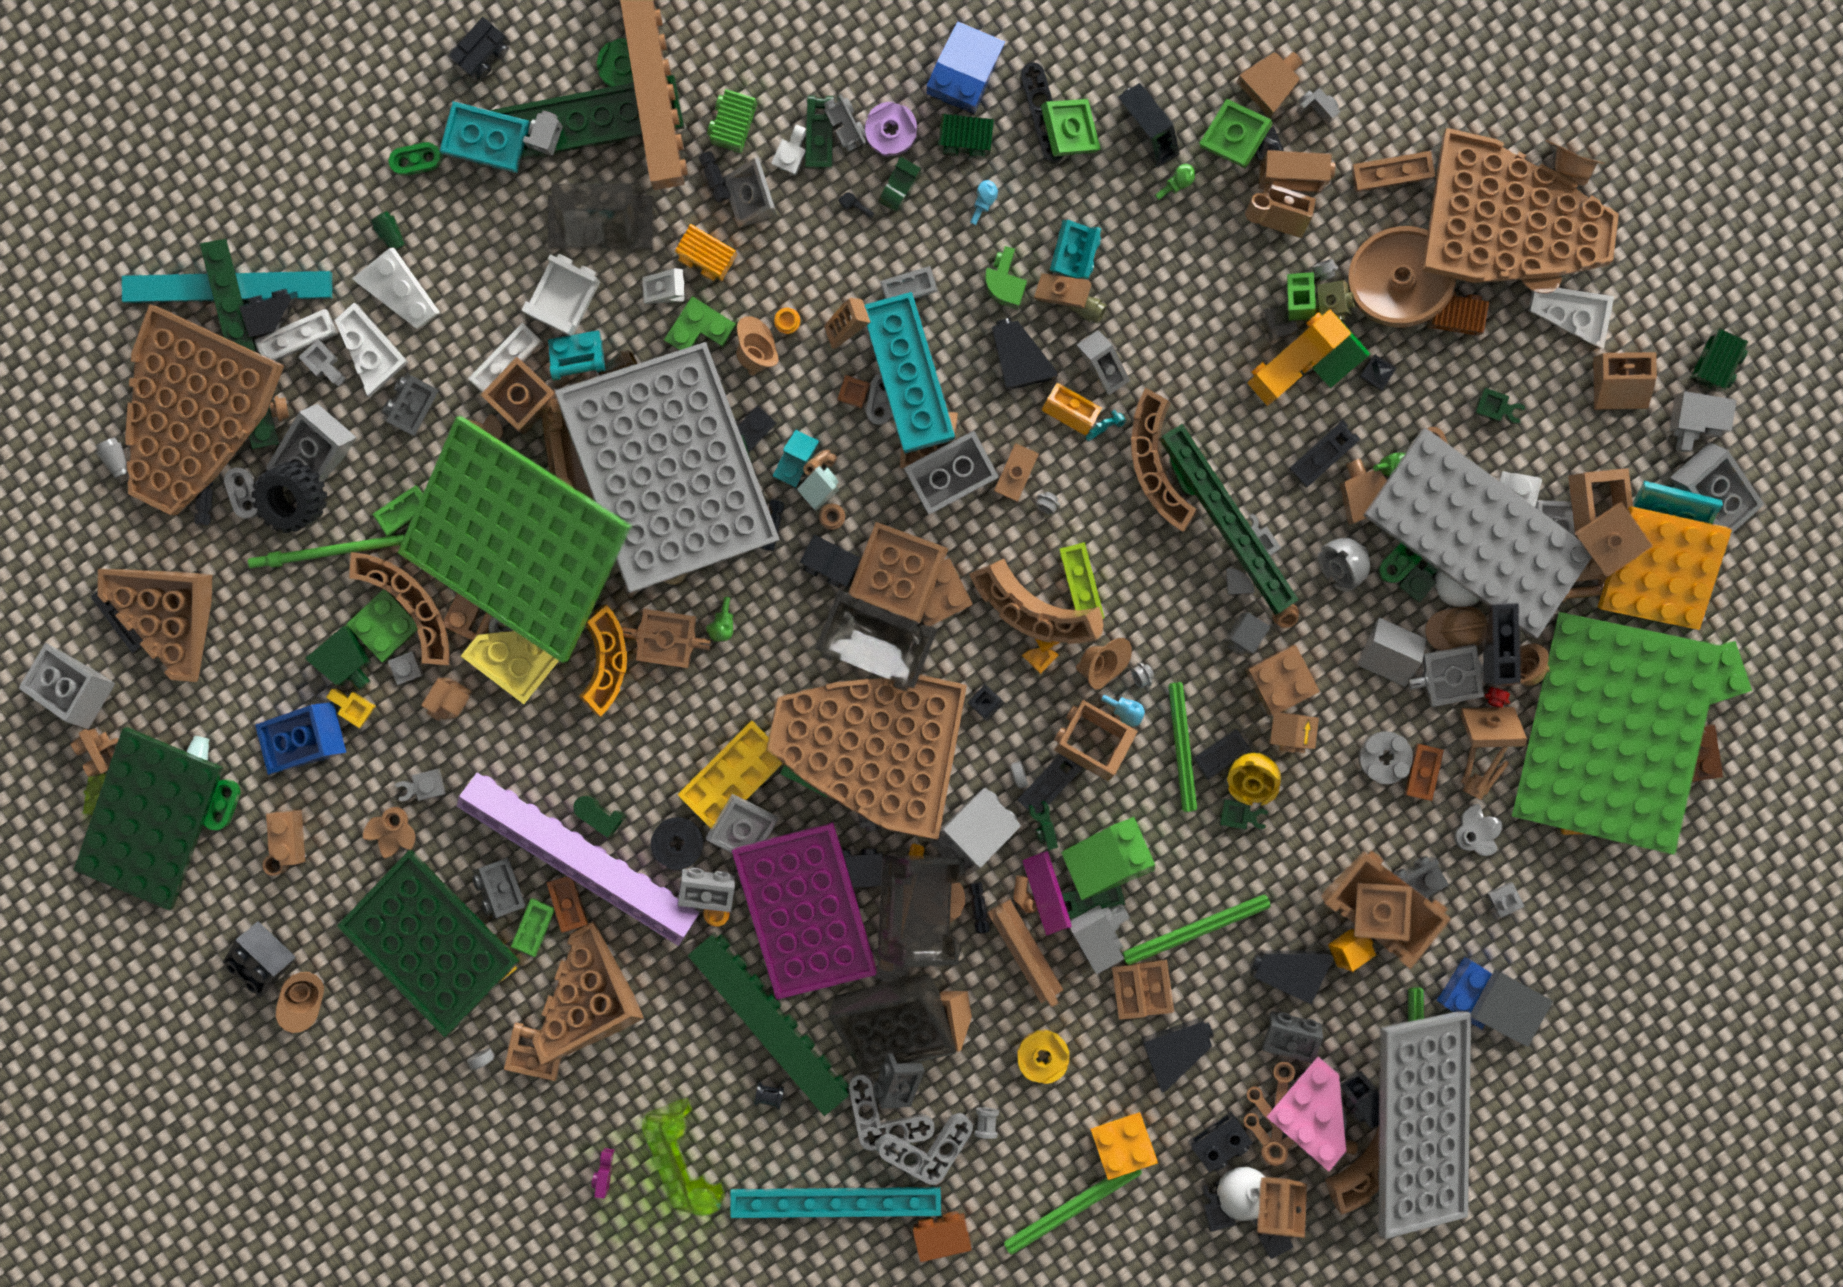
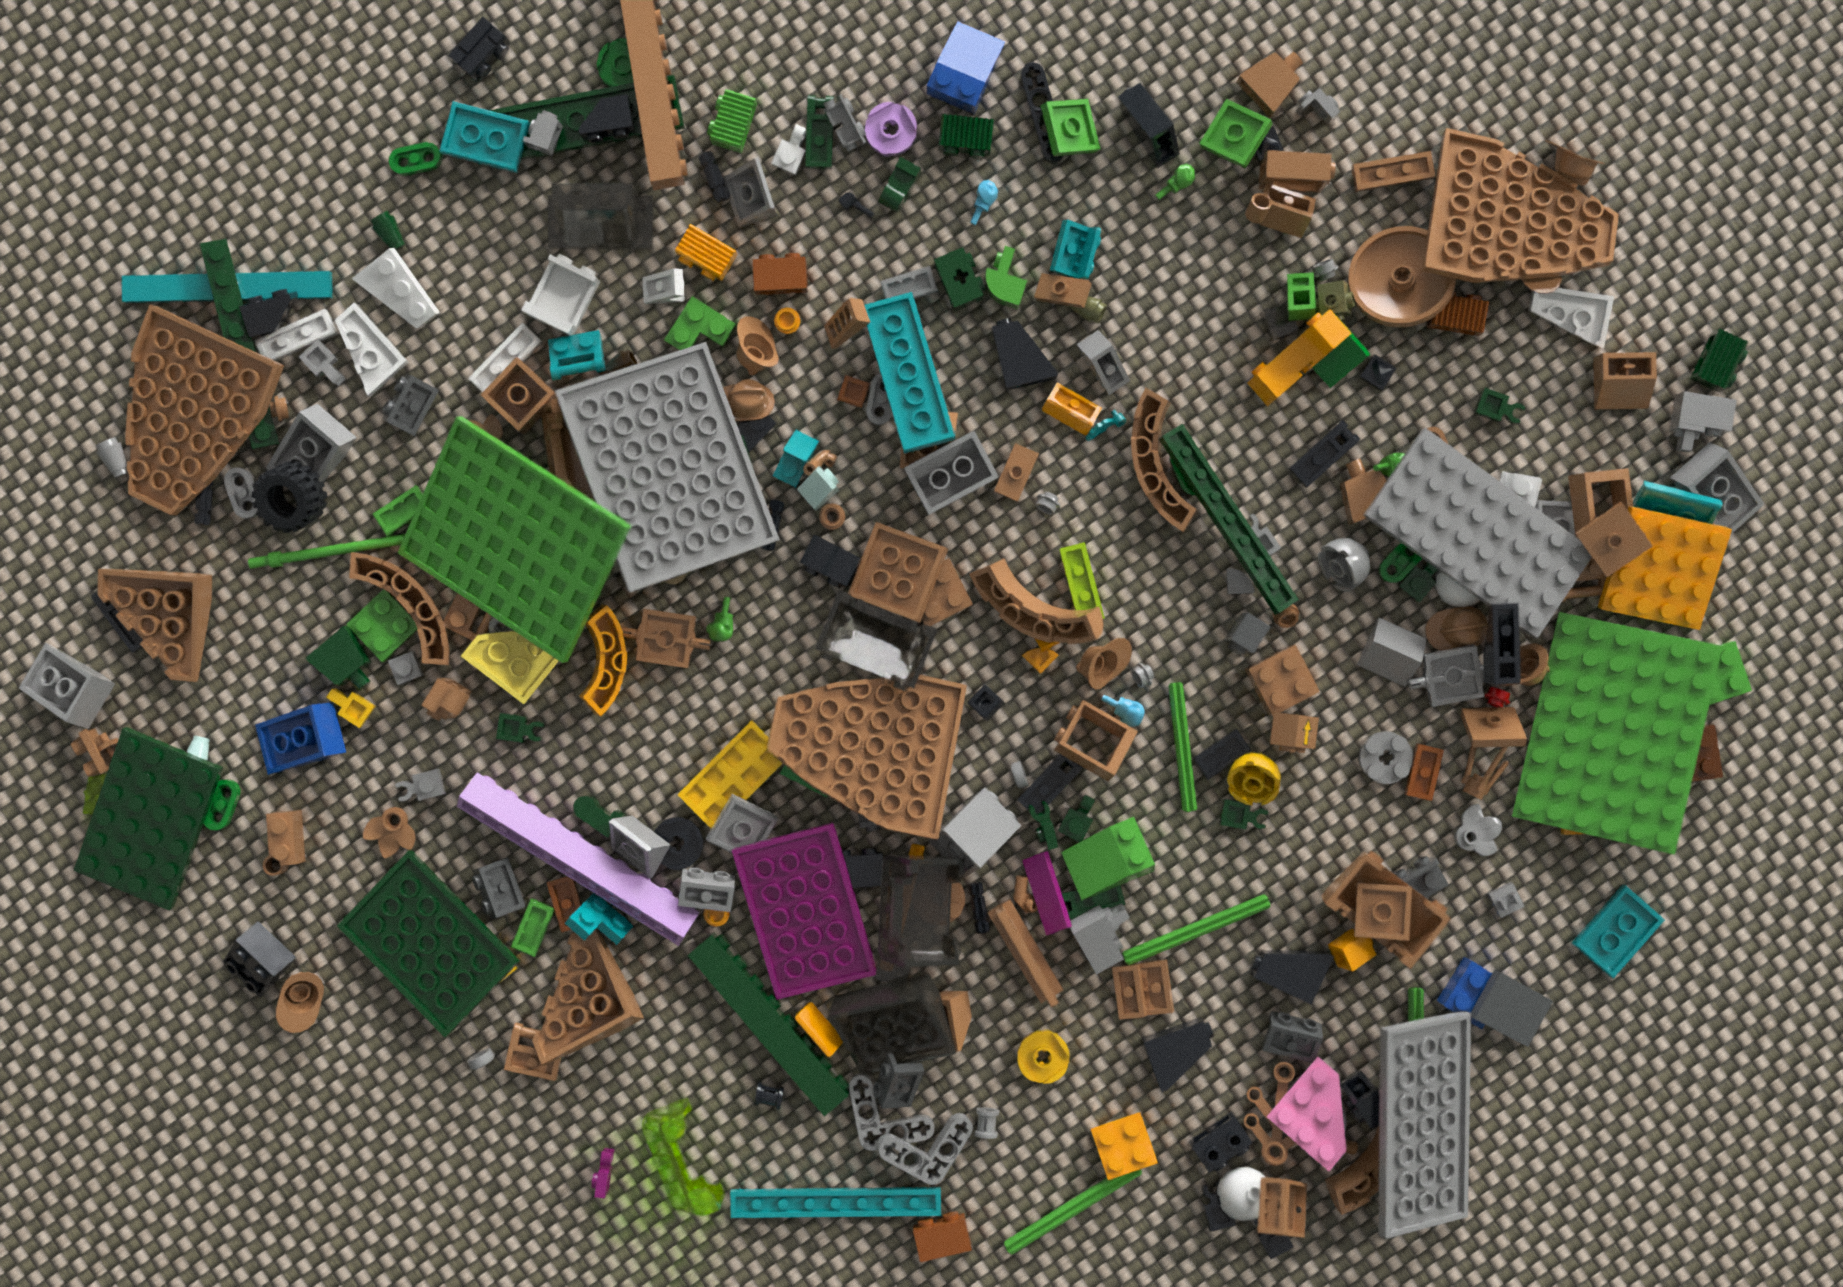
(515, 728): none -> dark green plate
(598, 914): none -> teal plate
(609, 118): none -> black slope
(637, 844): none -> light grey slope
(749, 400): none -> medium nougat piece
(780, 274): none -> dark orange brick
(818, 1028): none -> light orange slope
(959, 294): none -> dark green brick
(1076, 822): none -> dark green plate
(1618, 931): none -> teal tile

